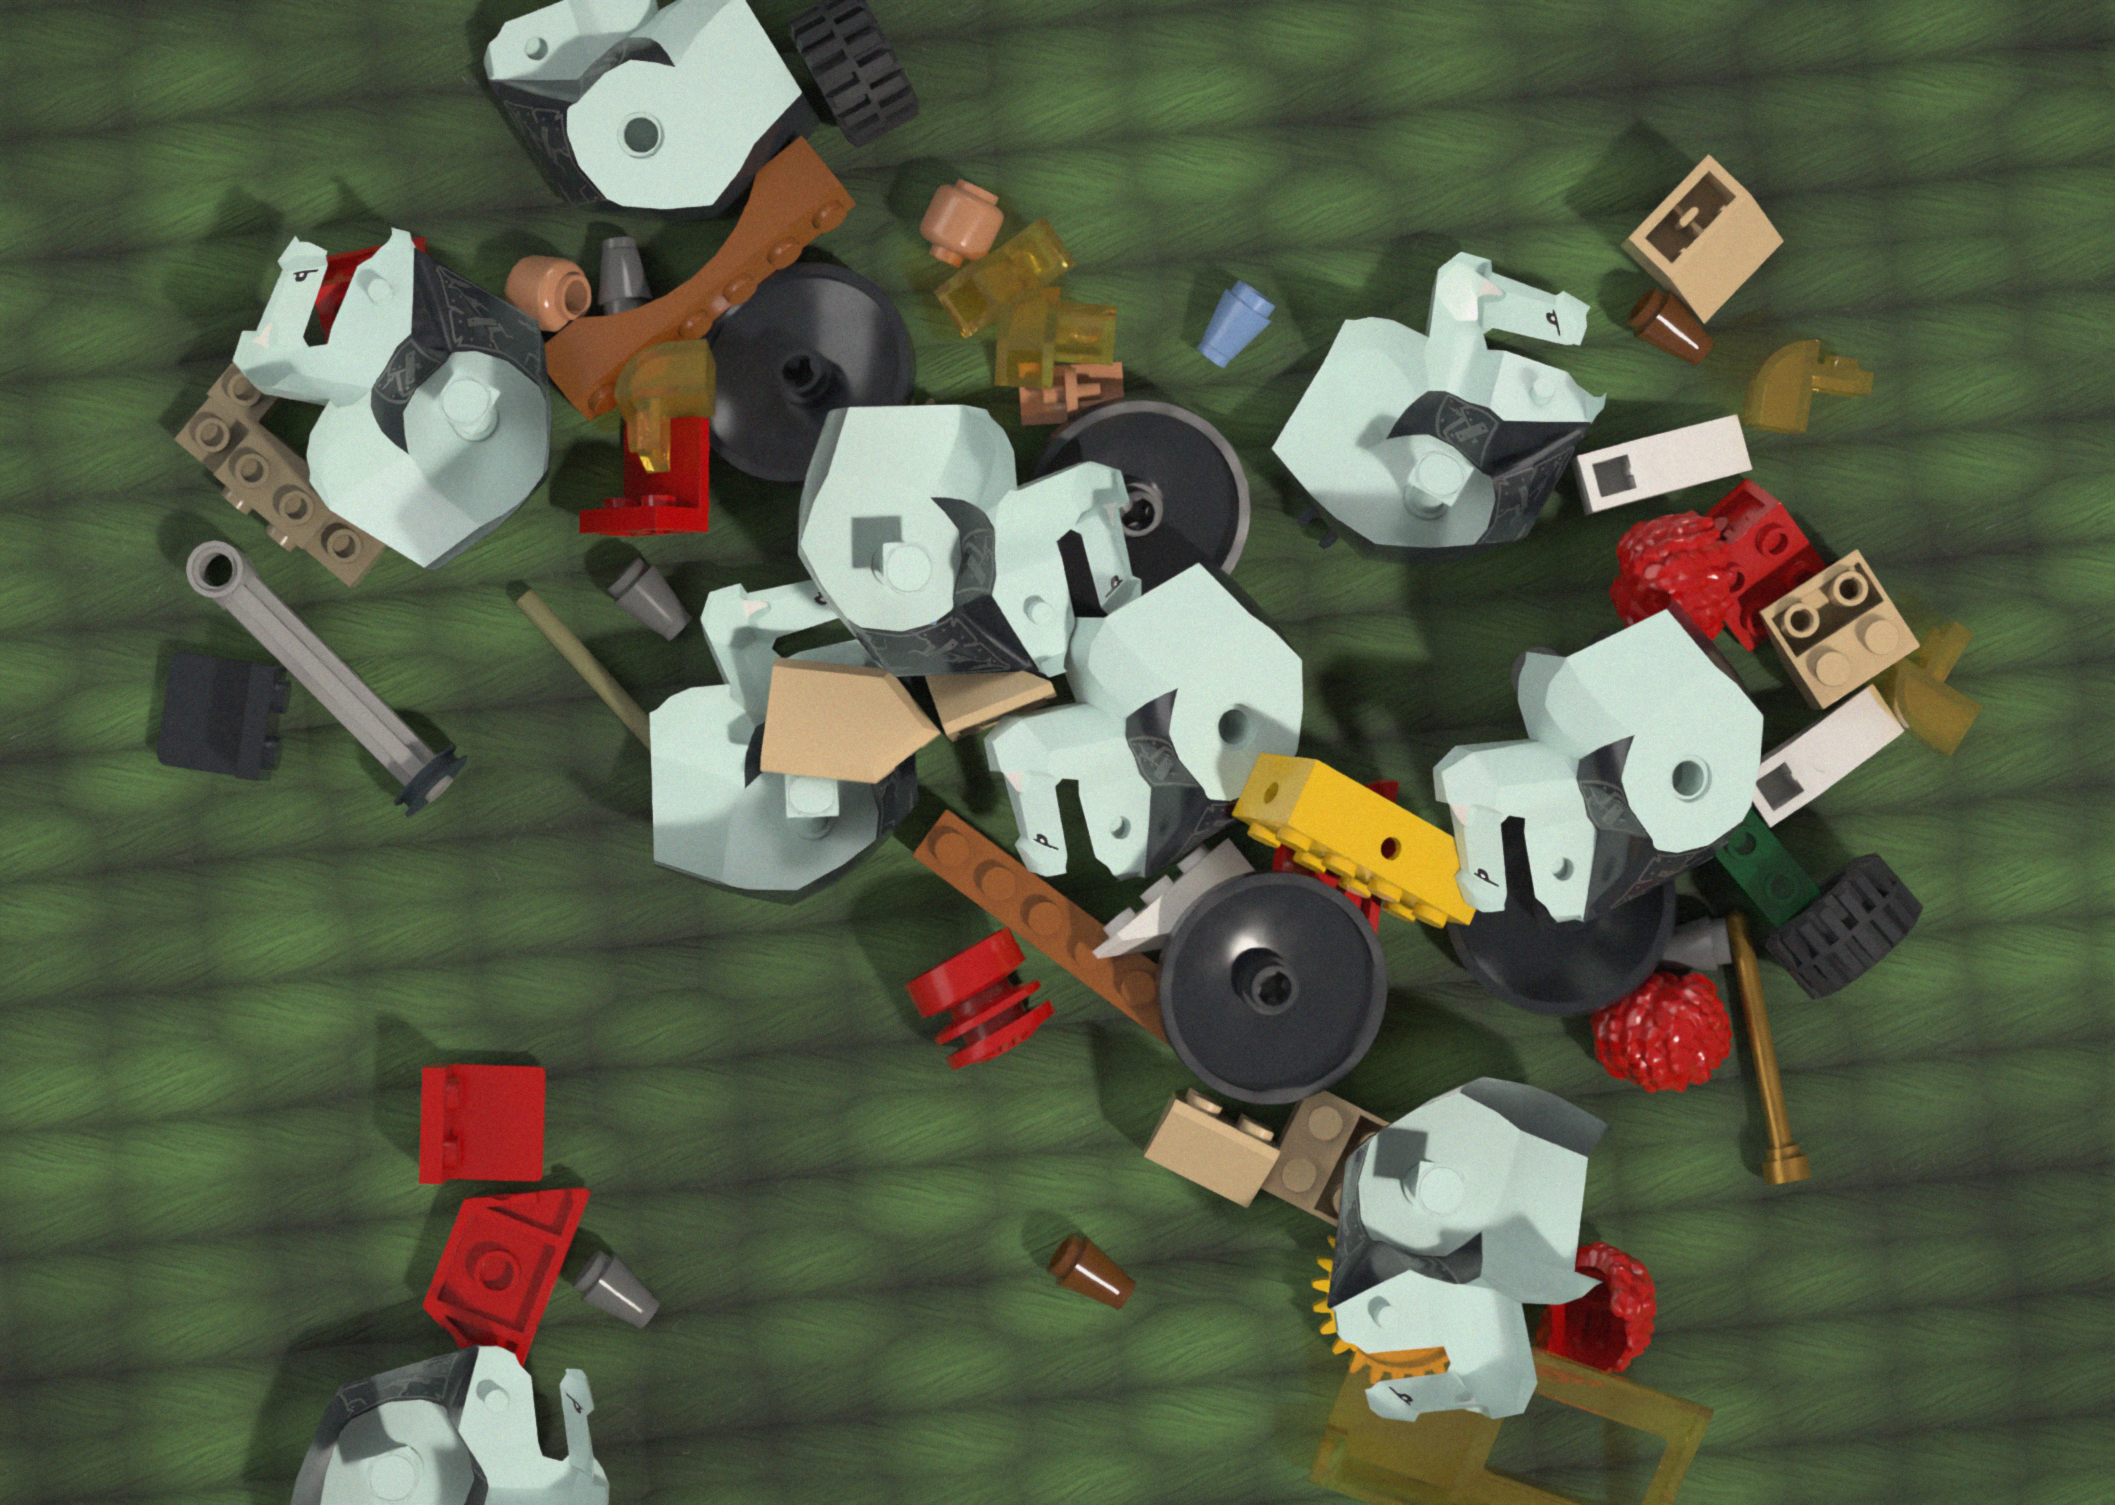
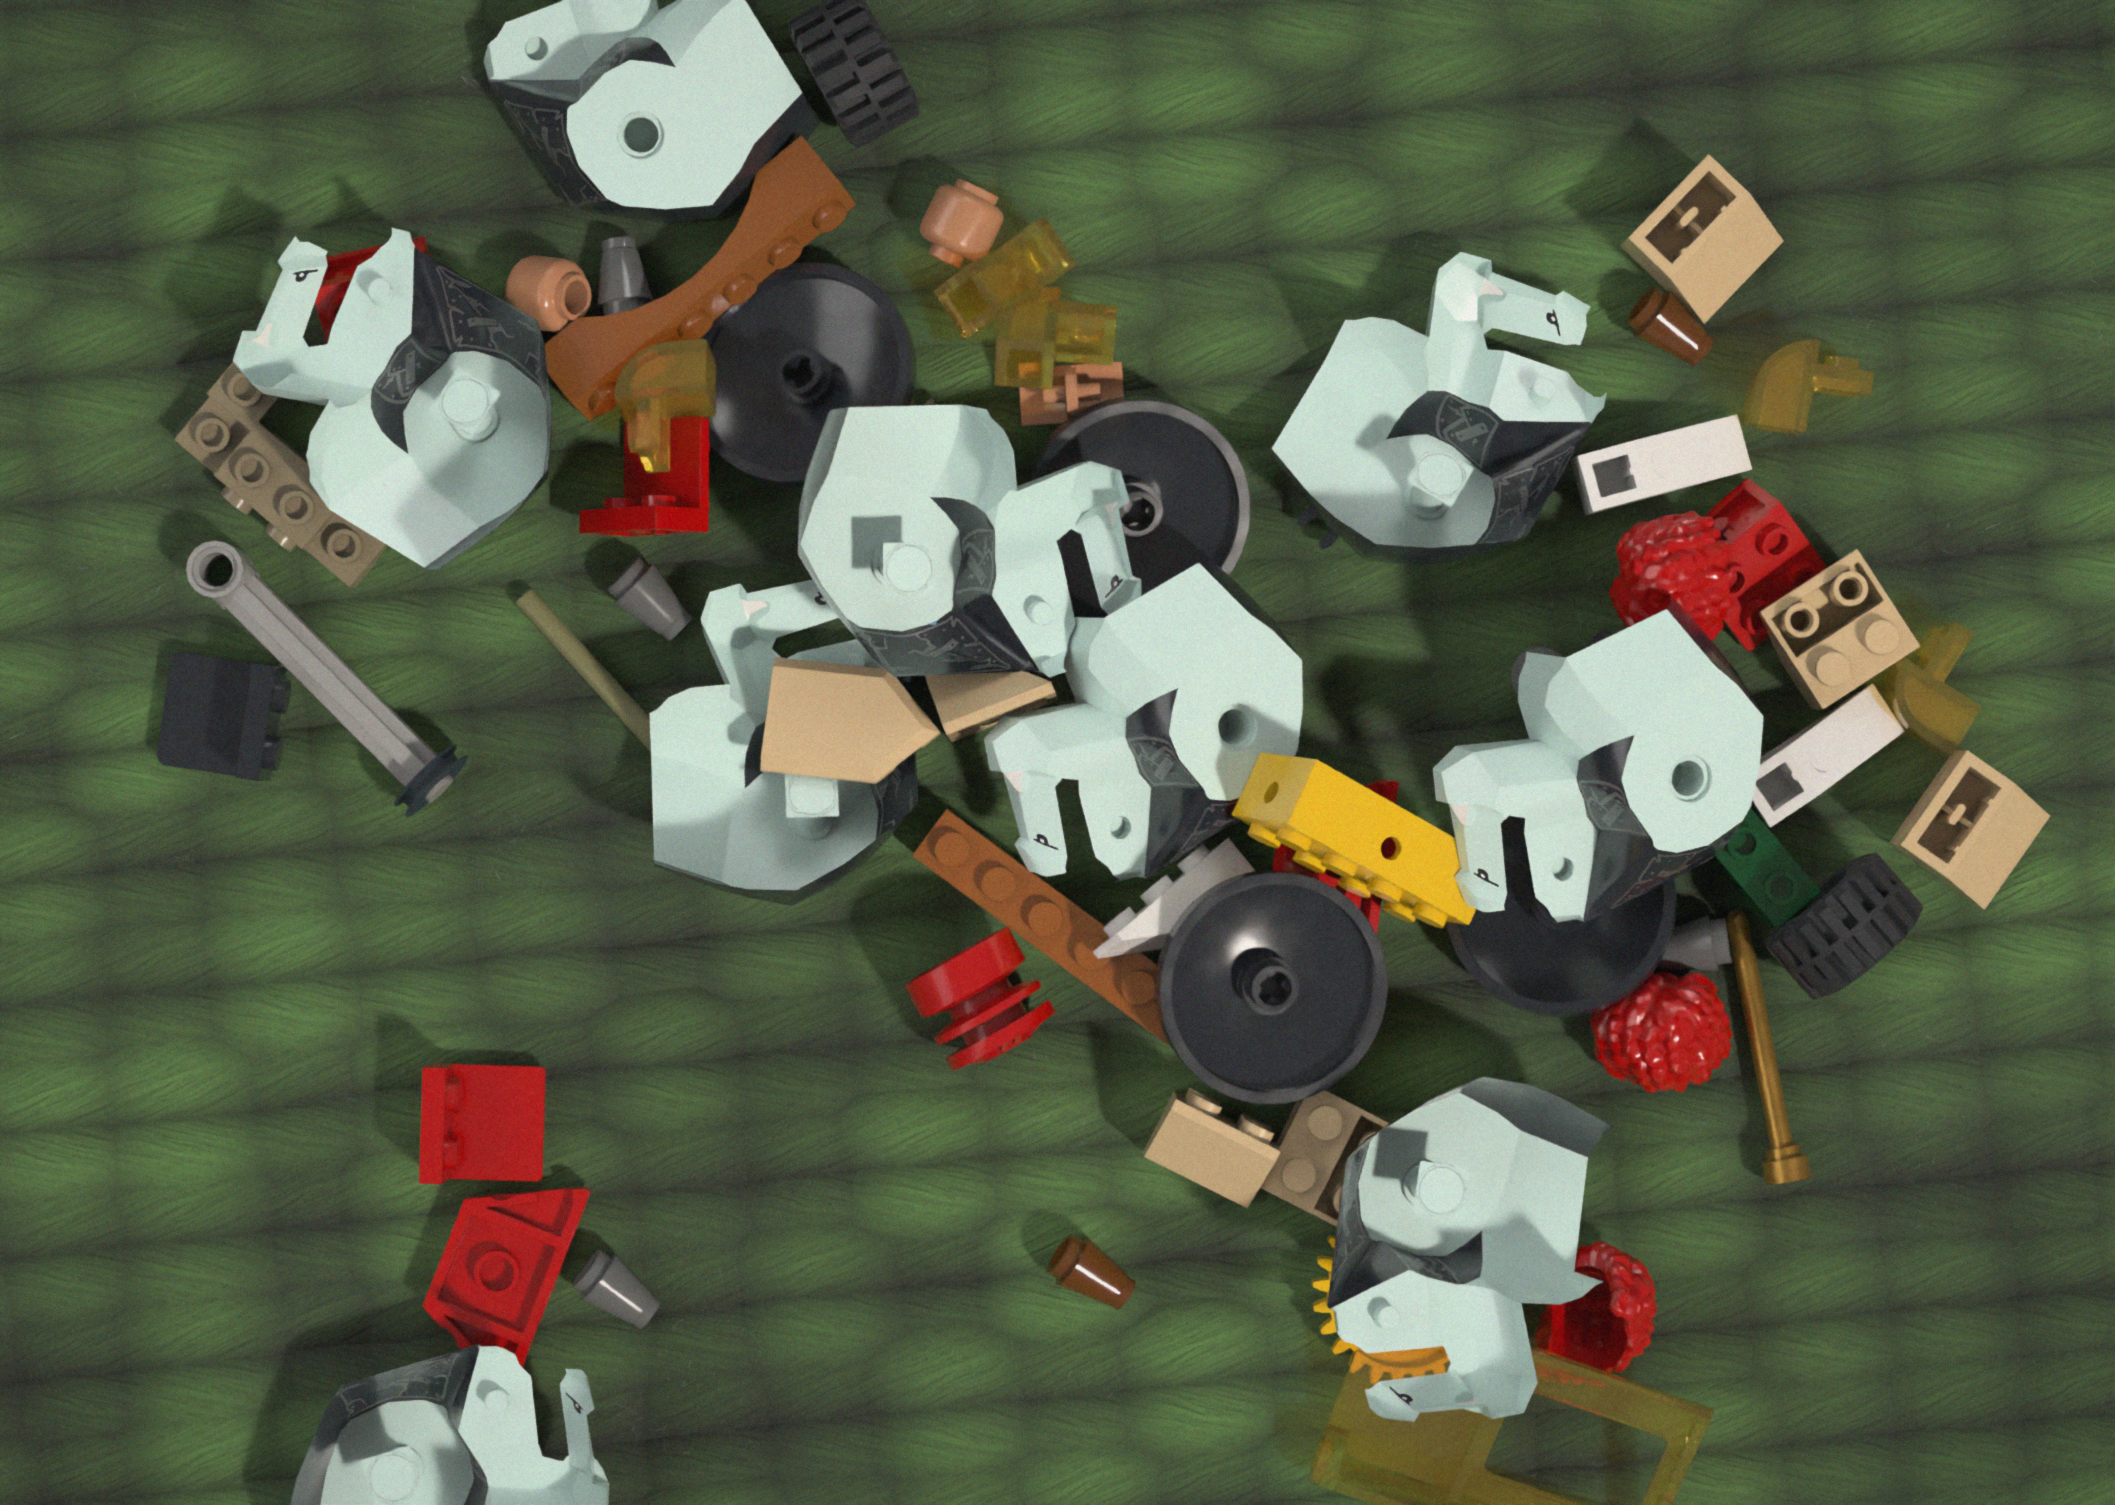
(1235, 323): medium blue cone -> none
(1970, 827): none -> tan slope

